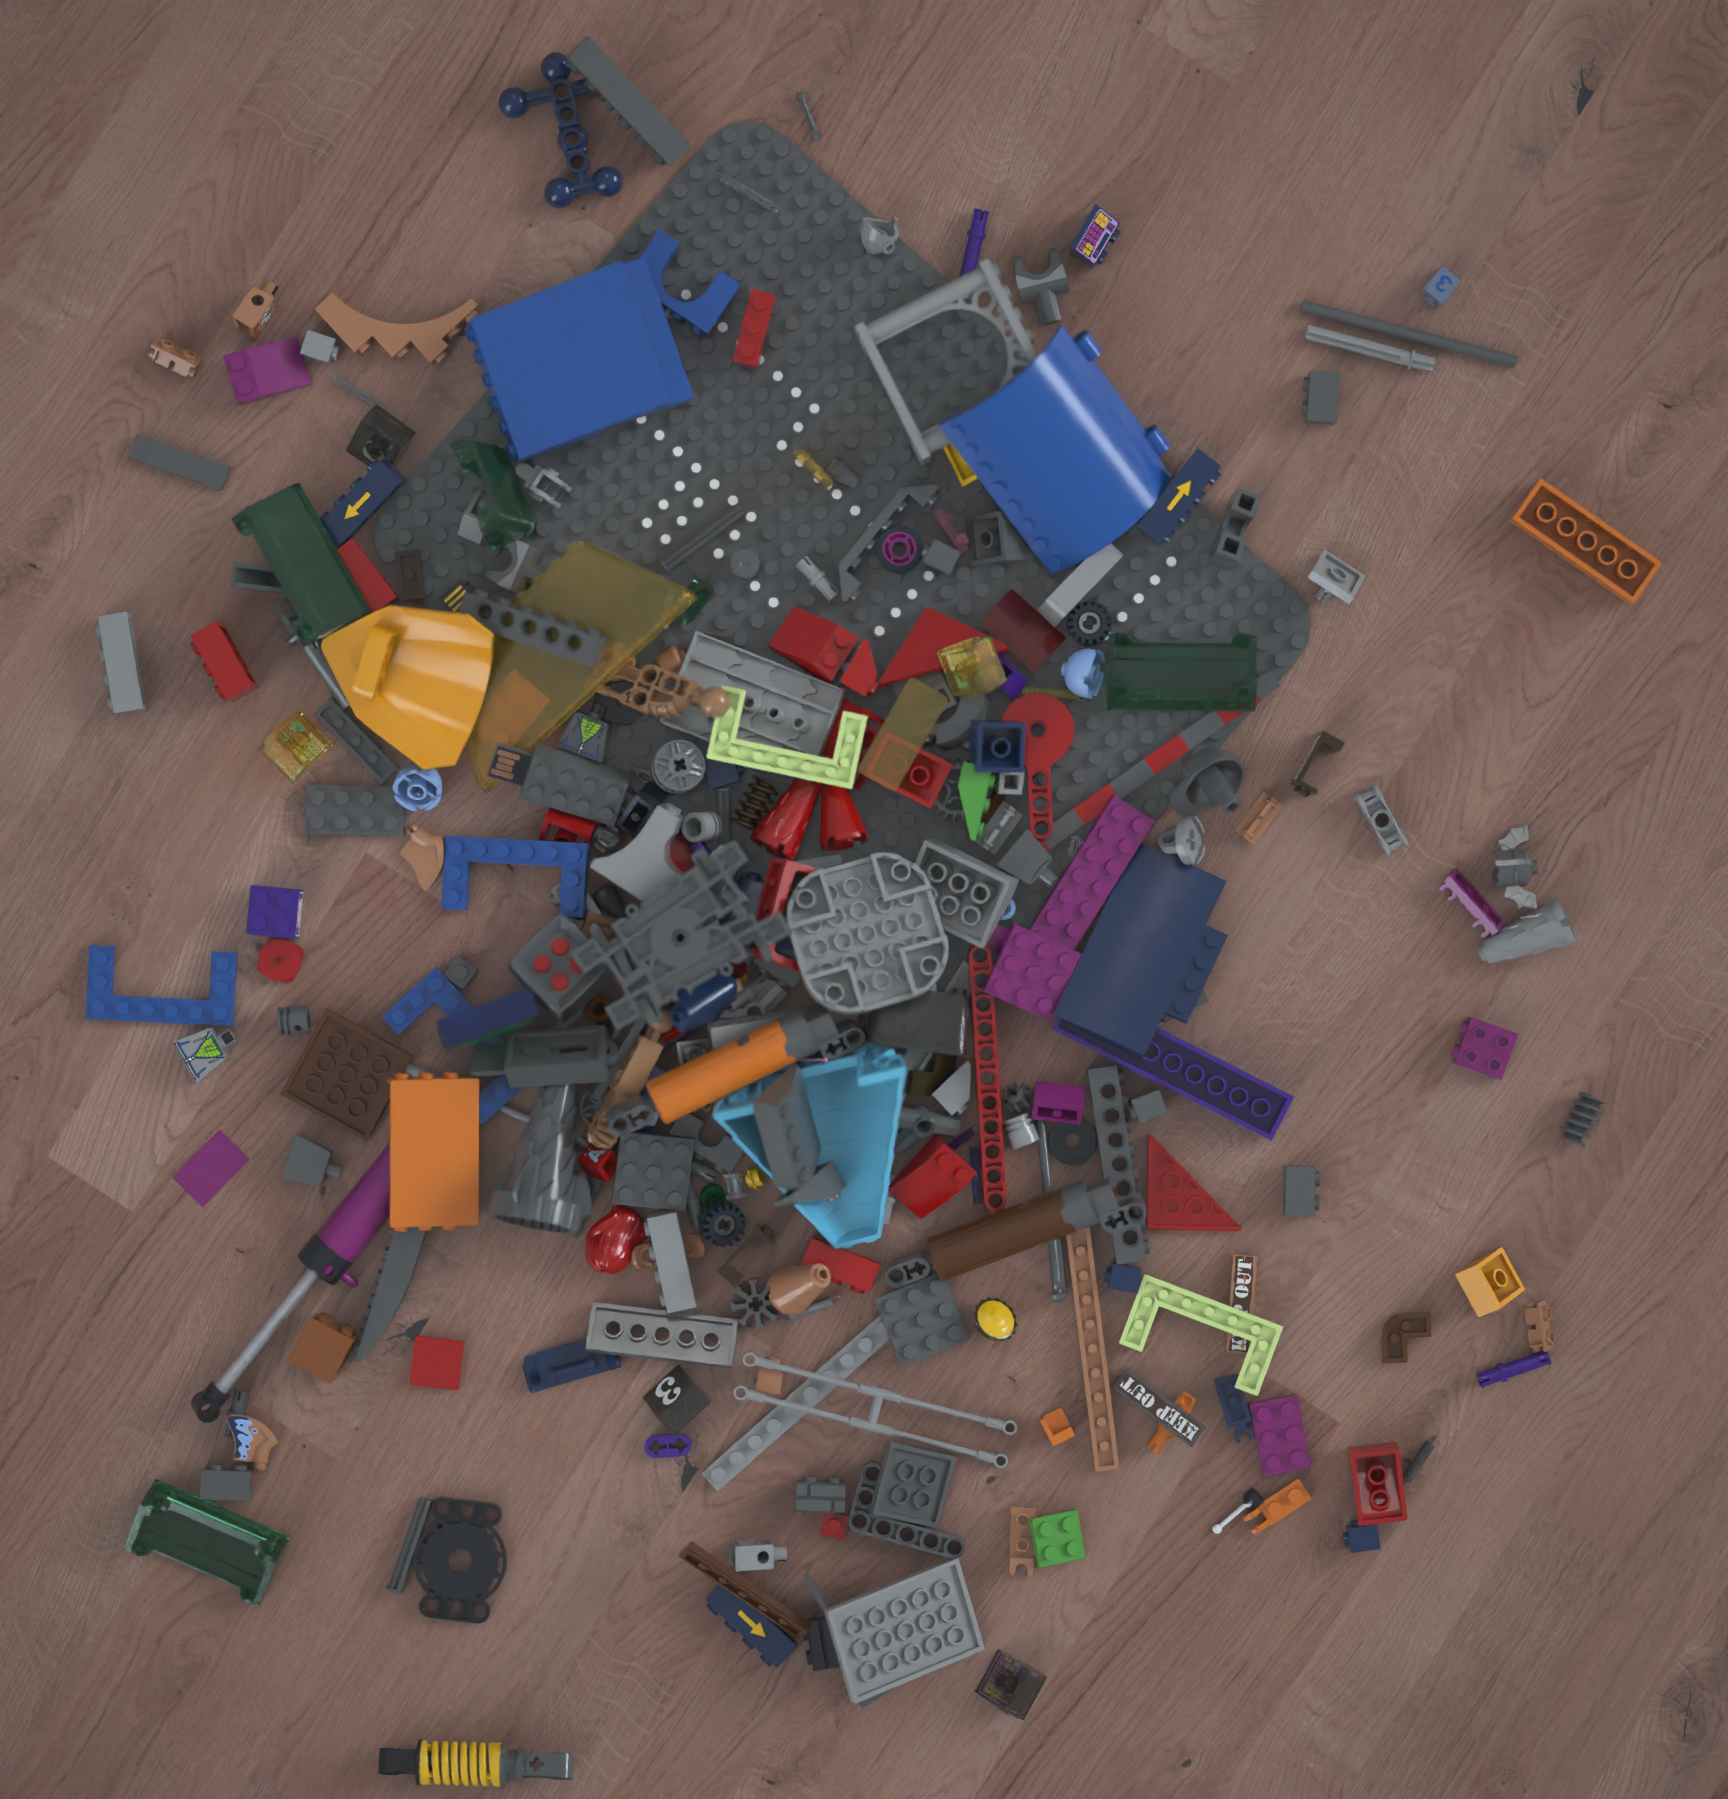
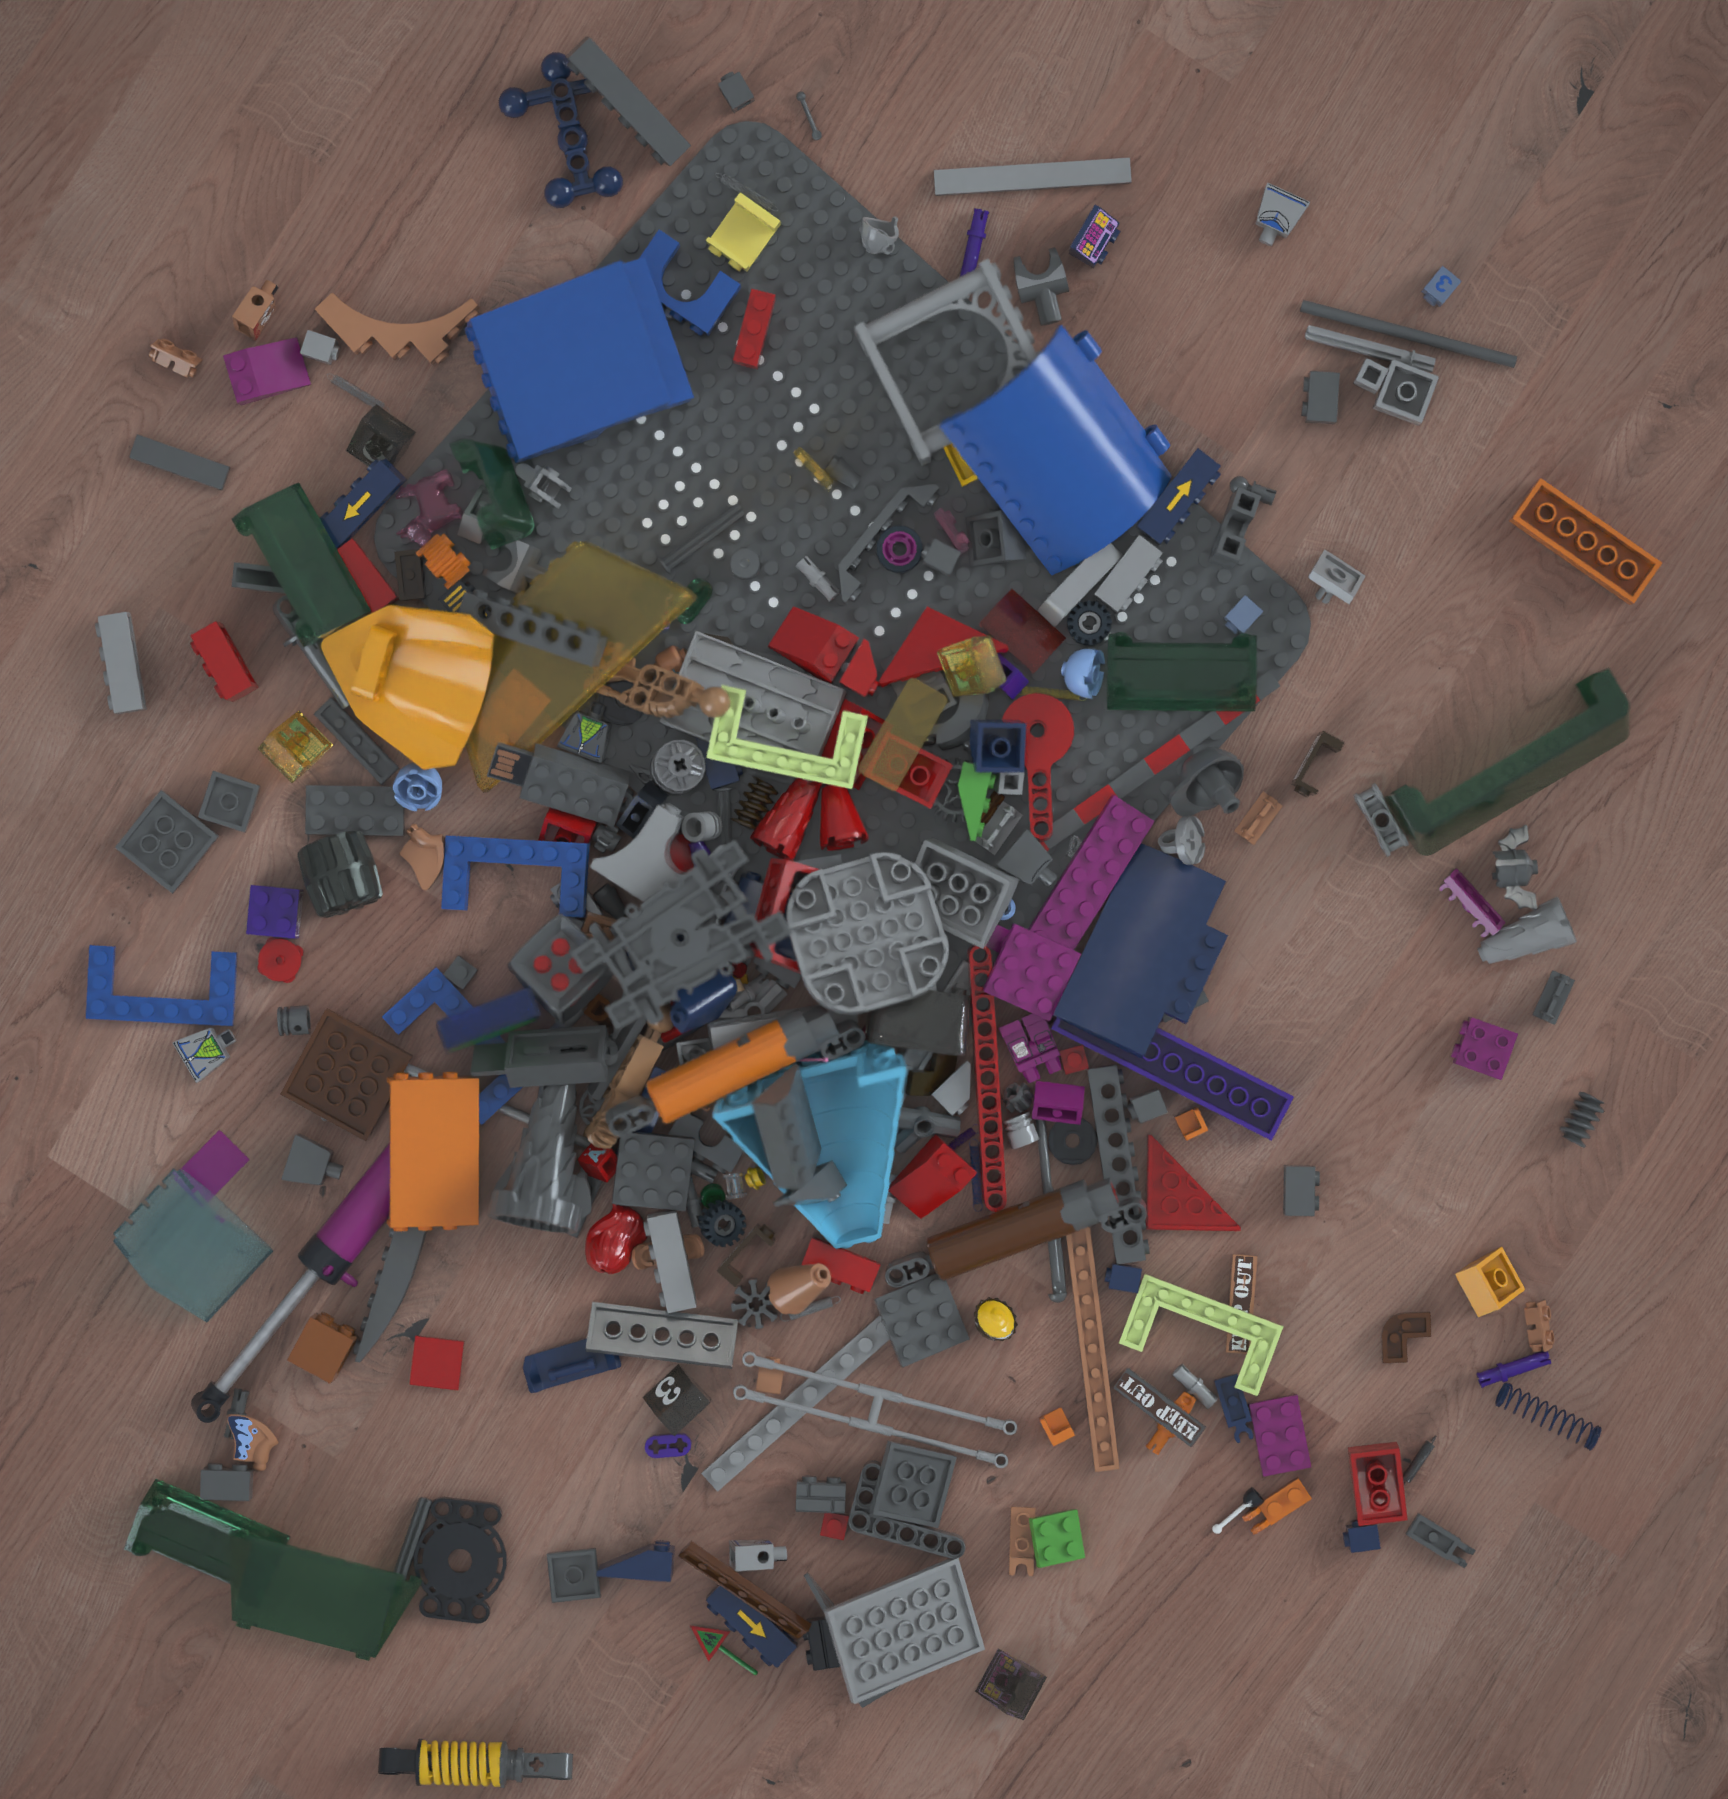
(167, 841): none -> dark grey plate
(190, 1245): none -> clear light blue windscreen
(229, 801): none -> dark grey plate
(315, 1595): none -> clear green windscreen
(339, 873): none -> pearl dark grey wheel
(433, 506): none -> clear pink animal
(444, 560): none -> orange brick
(573, 1575): none -> dark grey plate
(649, 1562): none -> dark blue slope
(711, 1641): none -> piece
(735, 91): none -> dark grey brick
(743, 233): none -> light yellow panel
(1032, 176): none -> light grey tile
(1033, 1052): none -> magenta hips
(1074, 1059): none -> red plate
(1129, 574): none -> light grey brick
(1191, 1123): none -> orange panel
(1194, 1386): none -> light grey pin
(1242, 615): none -> sand blue brick
(1267, 494): none -> dark grey pin
(1278, 213): none -> light grey torso
(1370, 376): none -> light grey brick
(1405, 392): none -> light grey brick
(1437, 1539): none -> dark grey hinge
(1520, 774): none -> clear green windscreen
(1553, 997): none -> dark grey hinge
(1594, 1433): none -> dark blue piece

